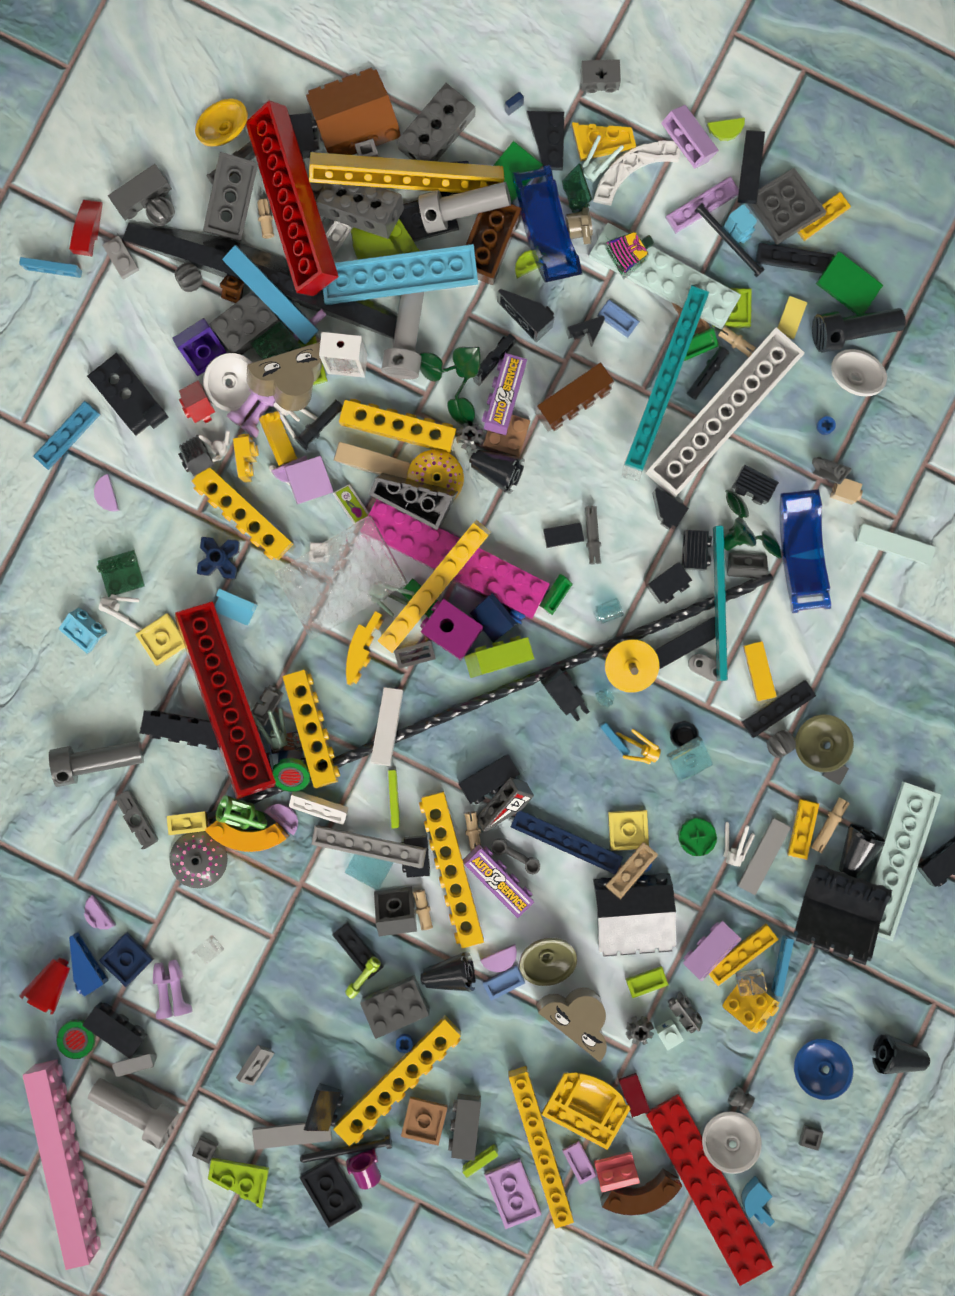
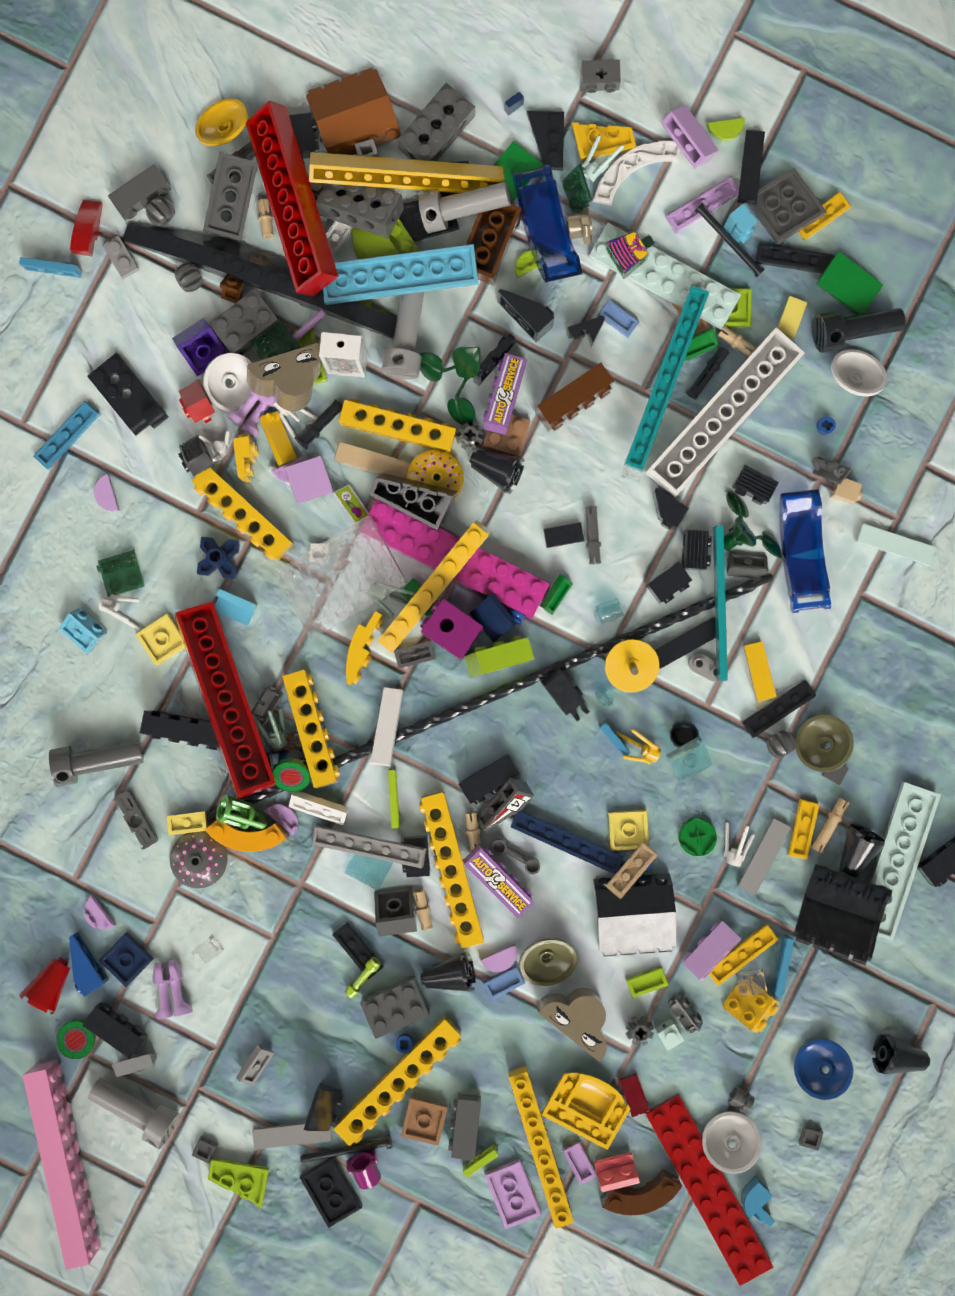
(270, 294): dark azure tile -> none

